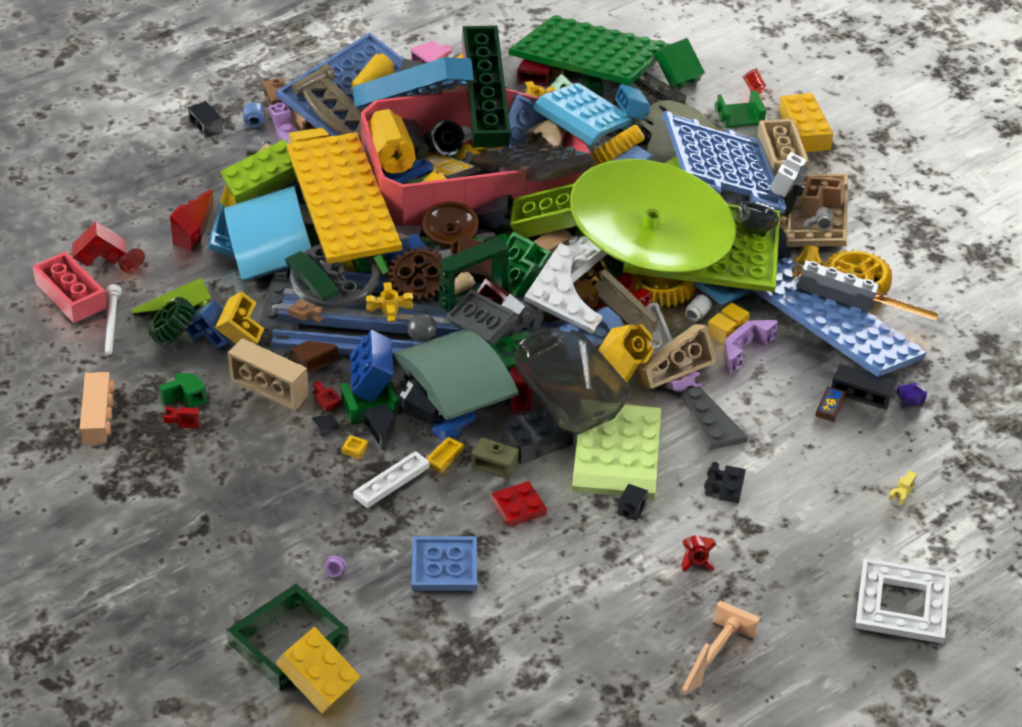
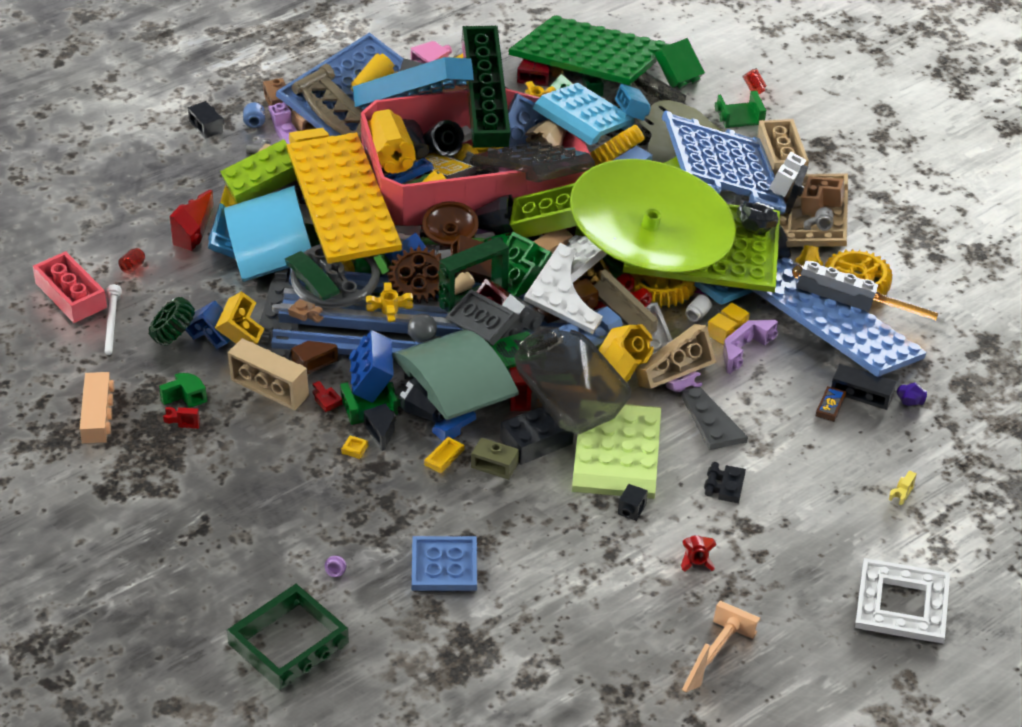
(98, 242): red brick -> none
(194, 292): lime wedge -> none
(318, 670): yellow brick -> none
(324, 424): black tile -> none
(391, 479): white plate -> none
(519, 503): red plate -> none
(809, 121): yellow brick -> none

